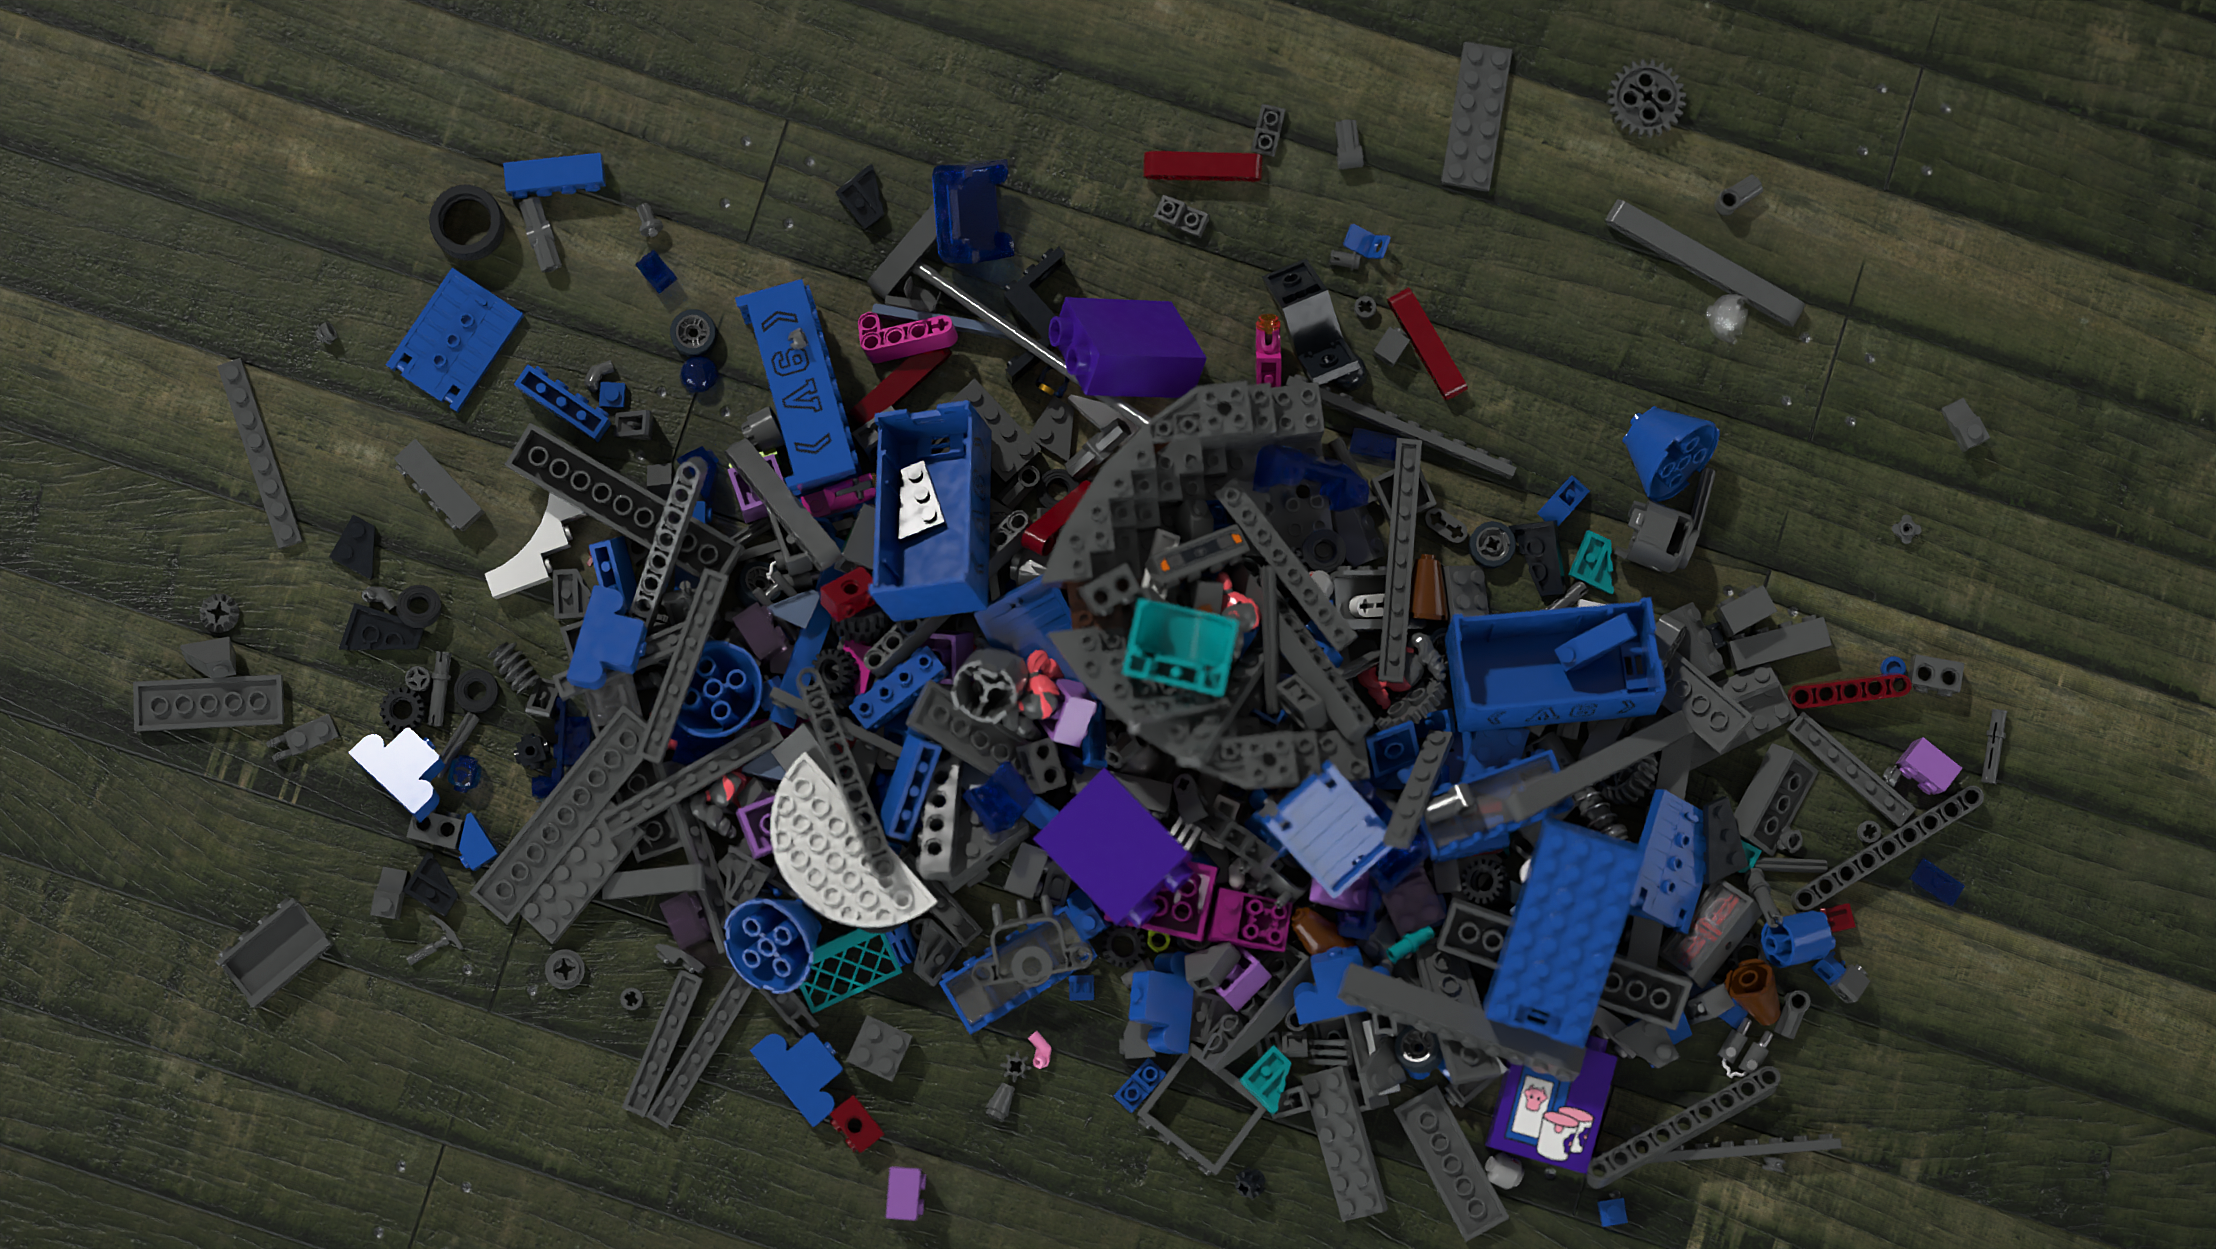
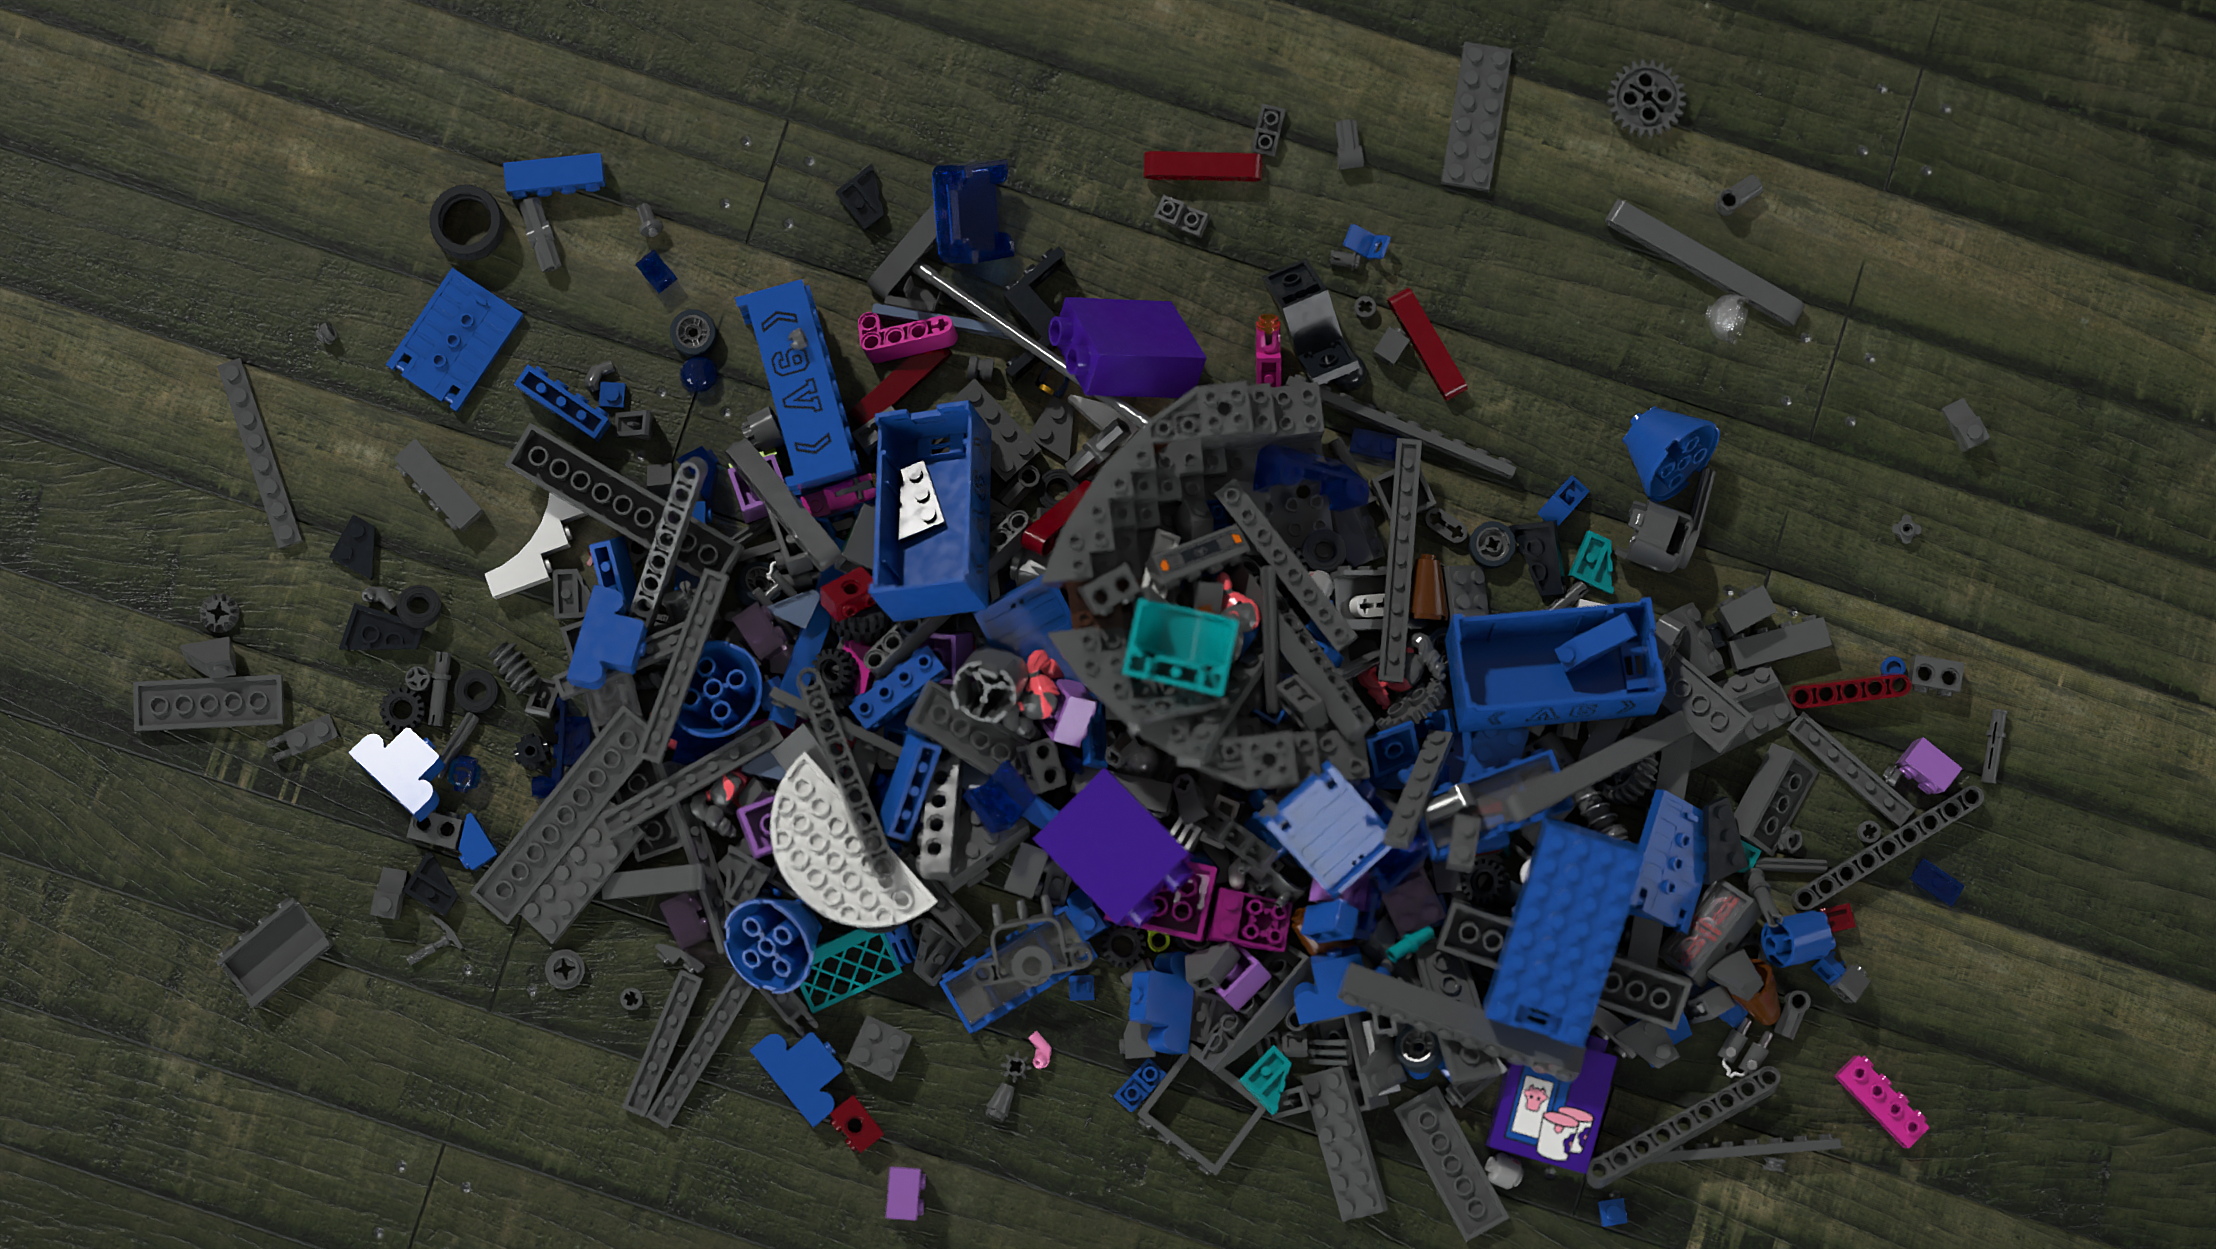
(980, 369): none -> dark grey wheel
(1250, 1183): black gear -> none
(1329, 921): none -> blue brick
(1463, 843): none -> dark grey brick
(1737, 974): none -> dark grey slope
(1881, 1101): none -> dark pink brick

